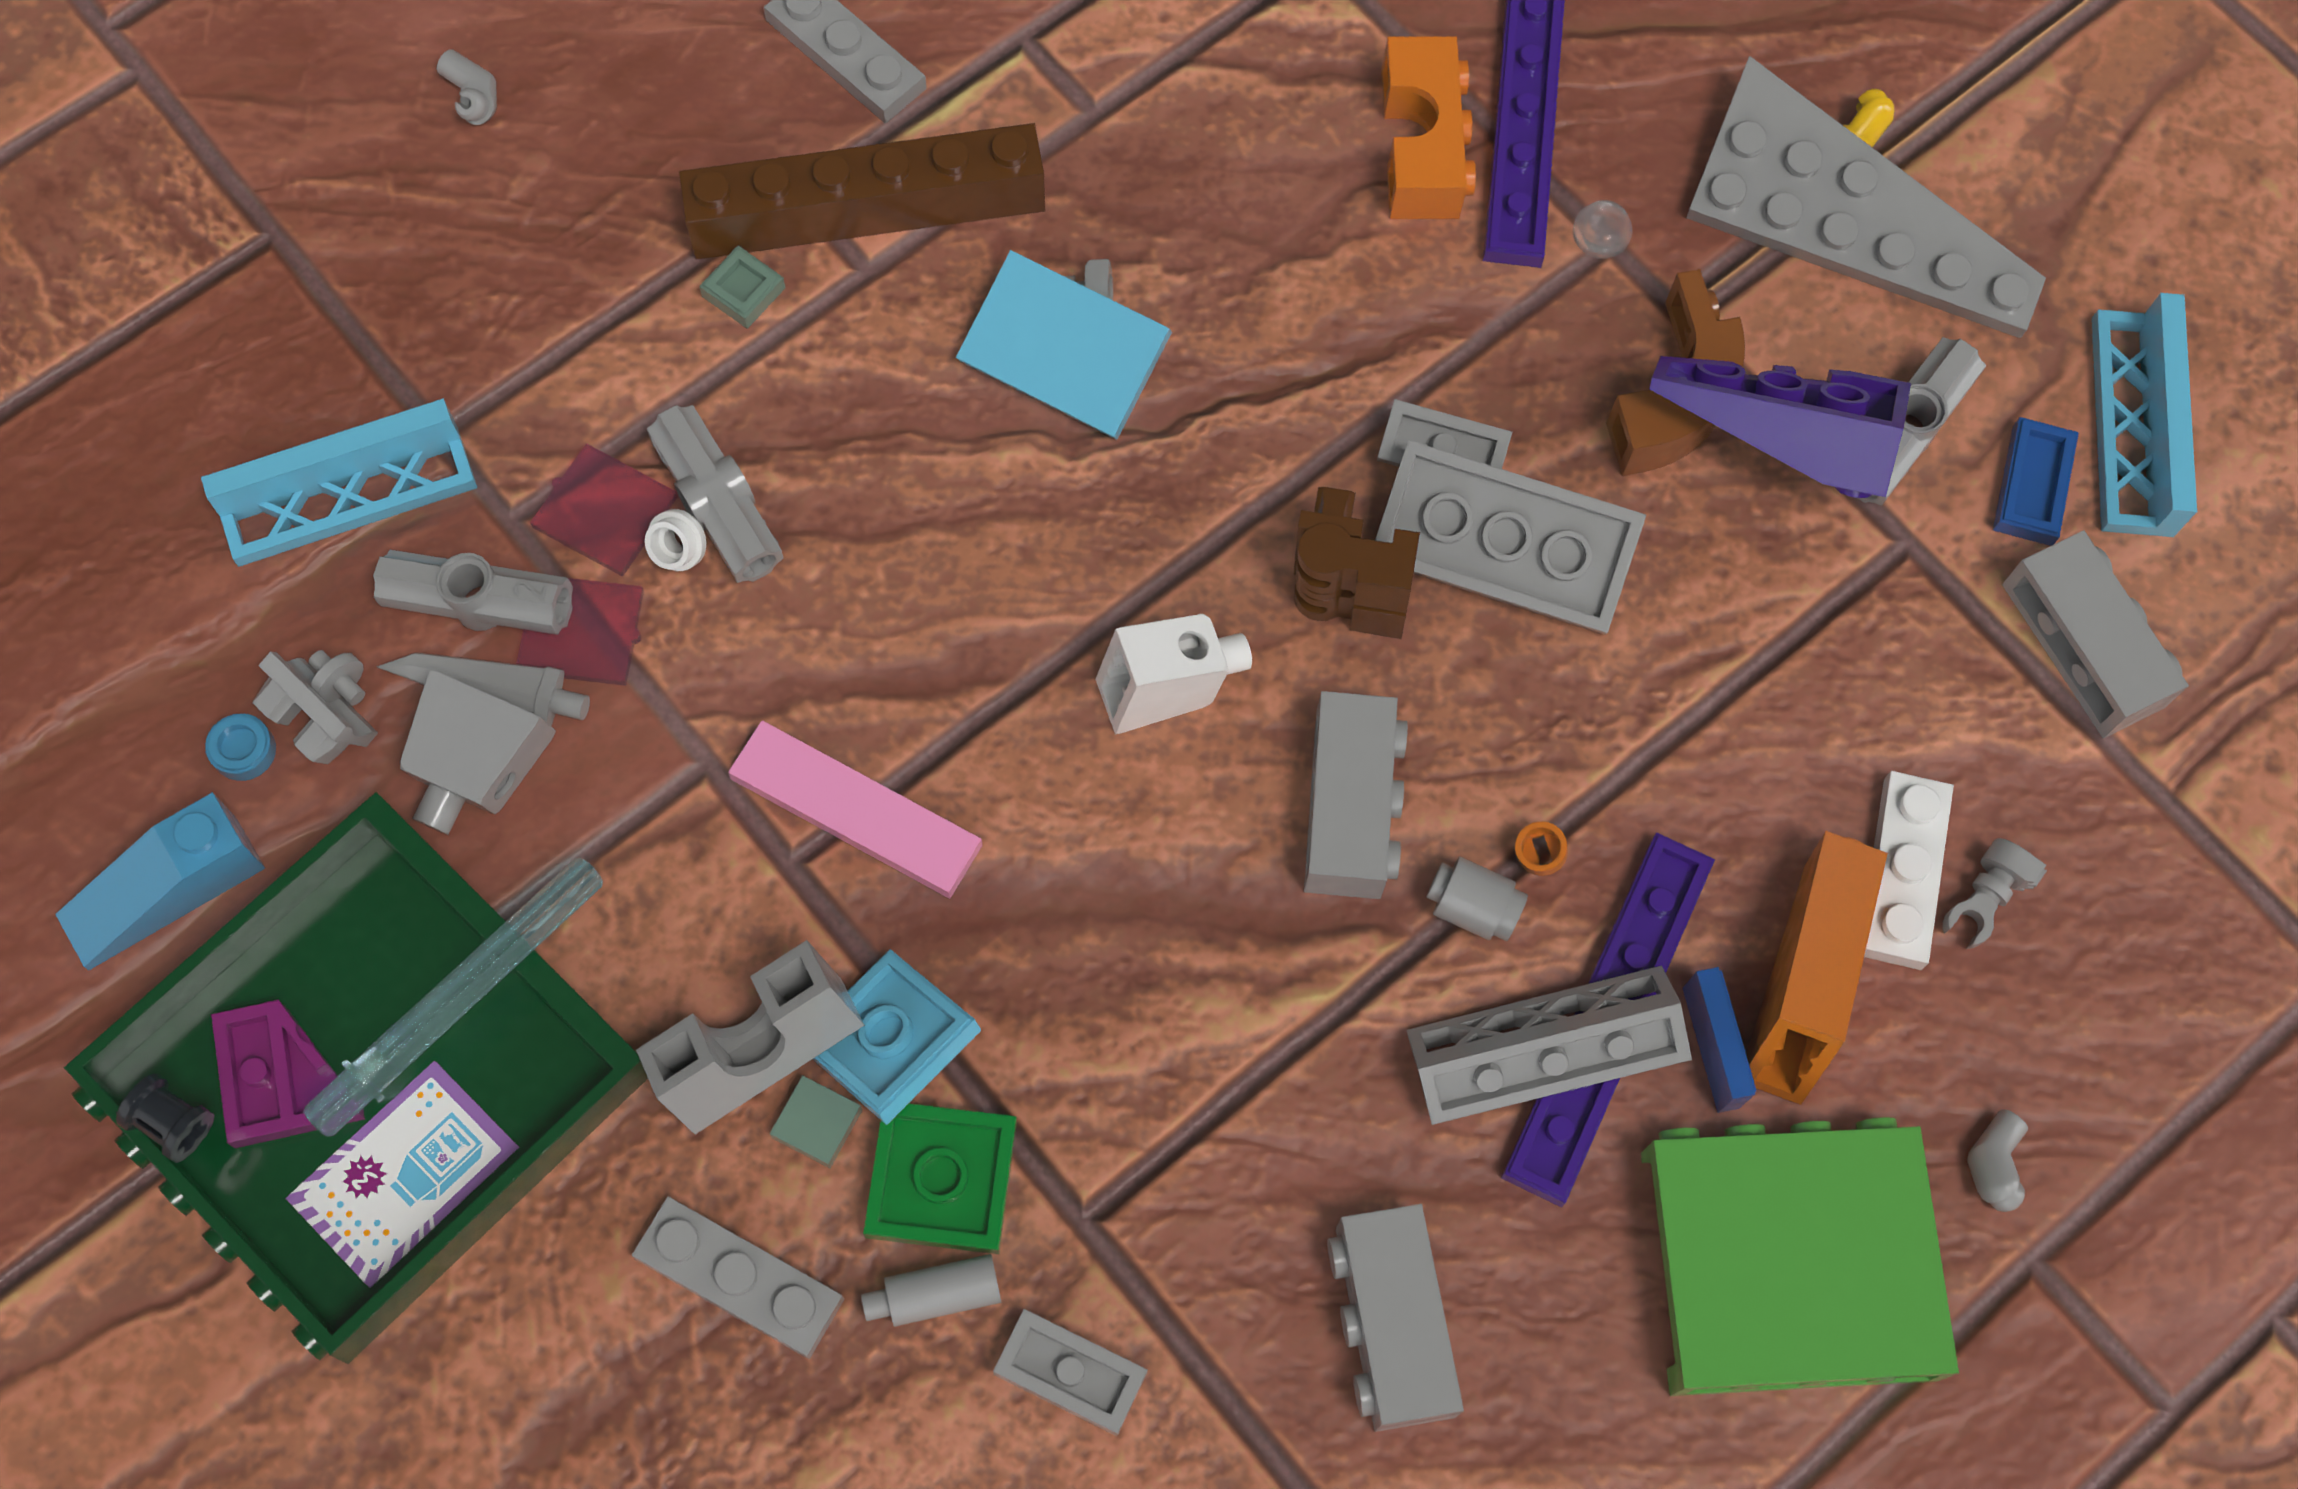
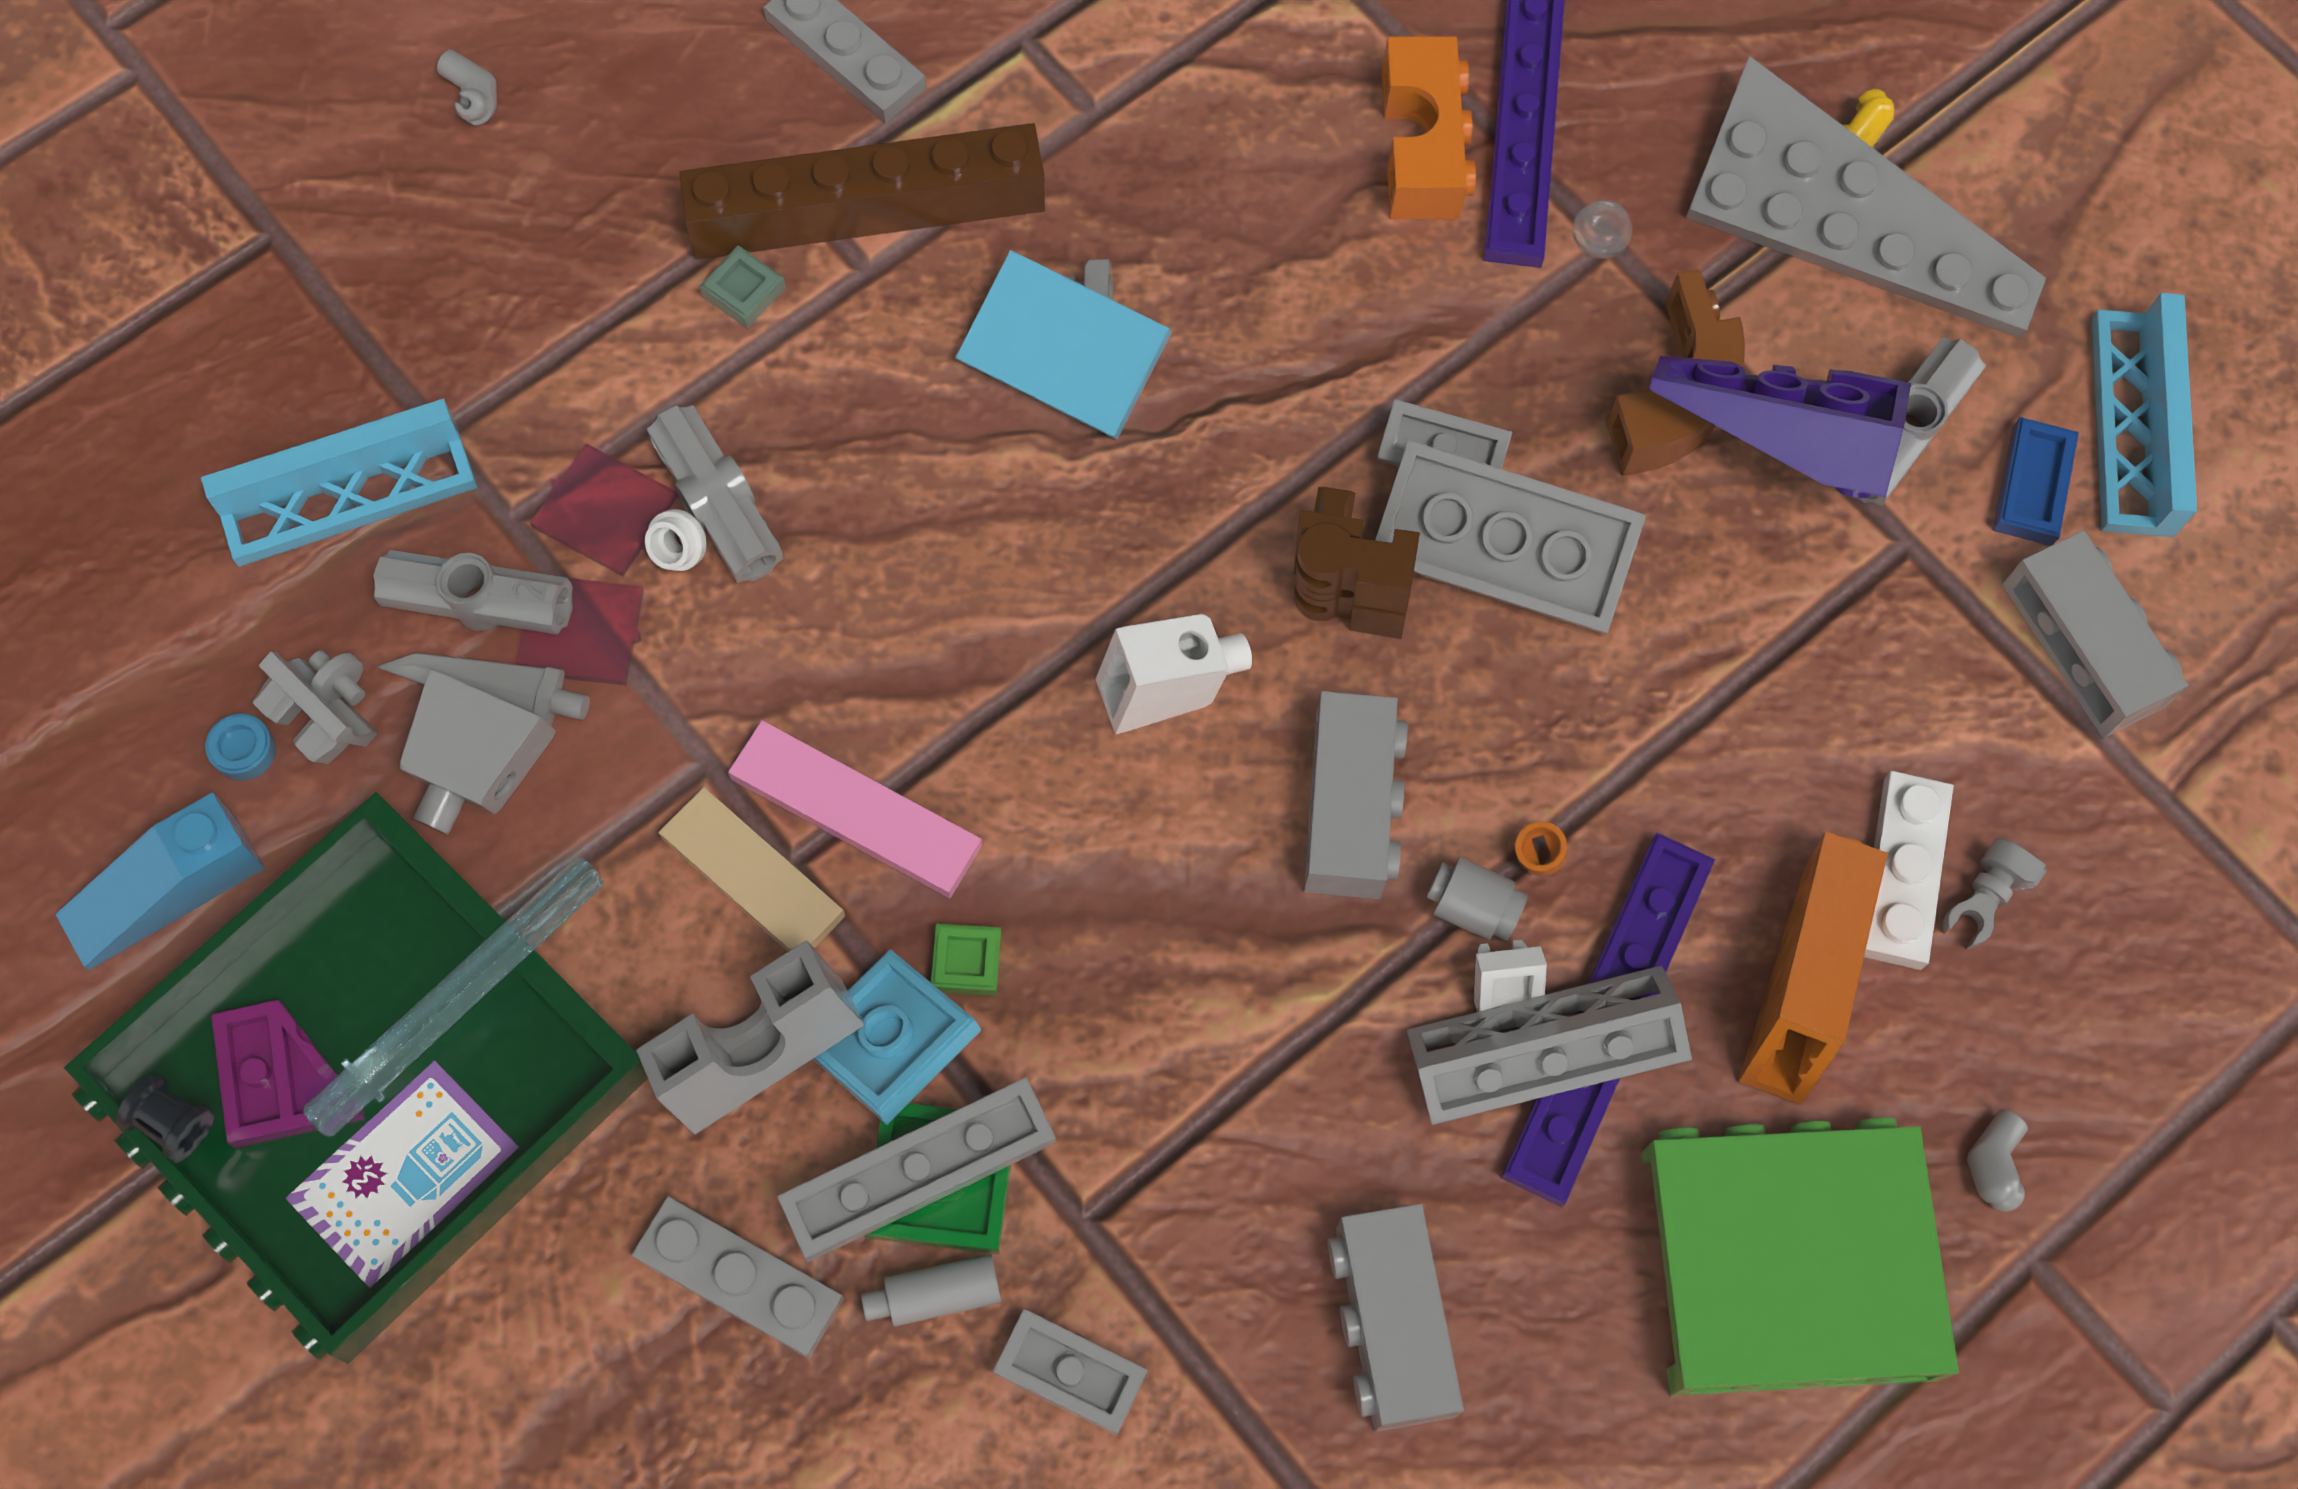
(751, 872): none -> tan tile
(816, 1121): sand green tile -> none
(916, 1169): none -> light grey plate
(966, 959): none -> bright green tile
(1508, 975): none -> white tile
(1719, 1039): blue tile -> none

